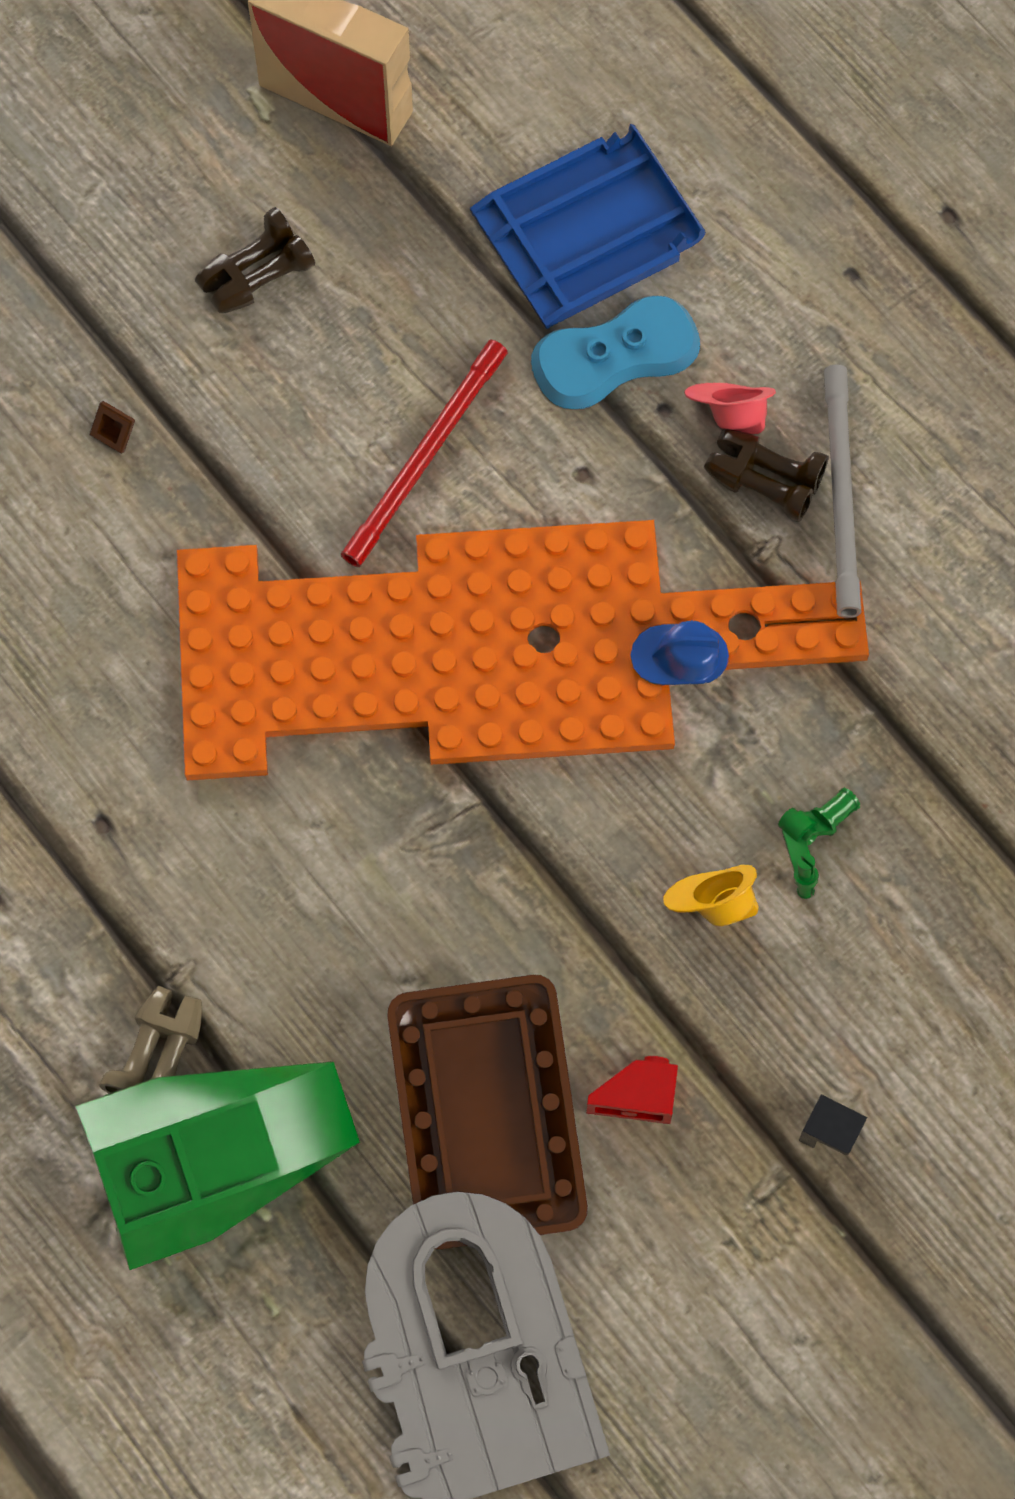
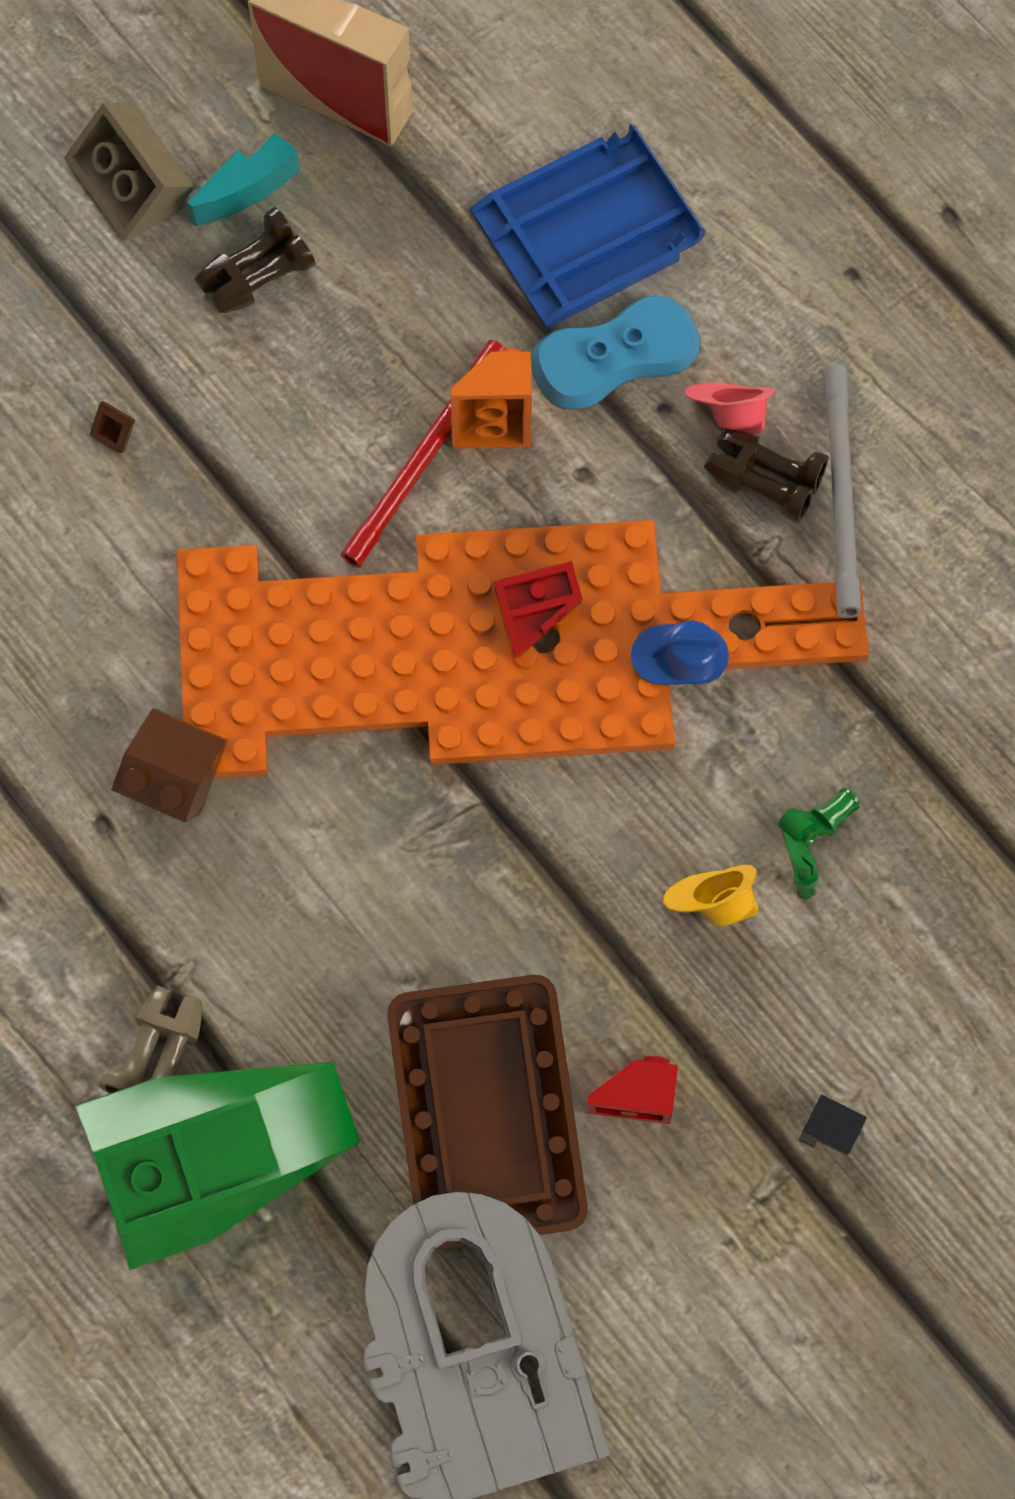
(128, 170): none -> dark tan slope
(170, 766): none -> reddish brown slope
(244, 181): none -> teal slope
(494, 403): none -> orange slope
(536, 603): none -> red wing

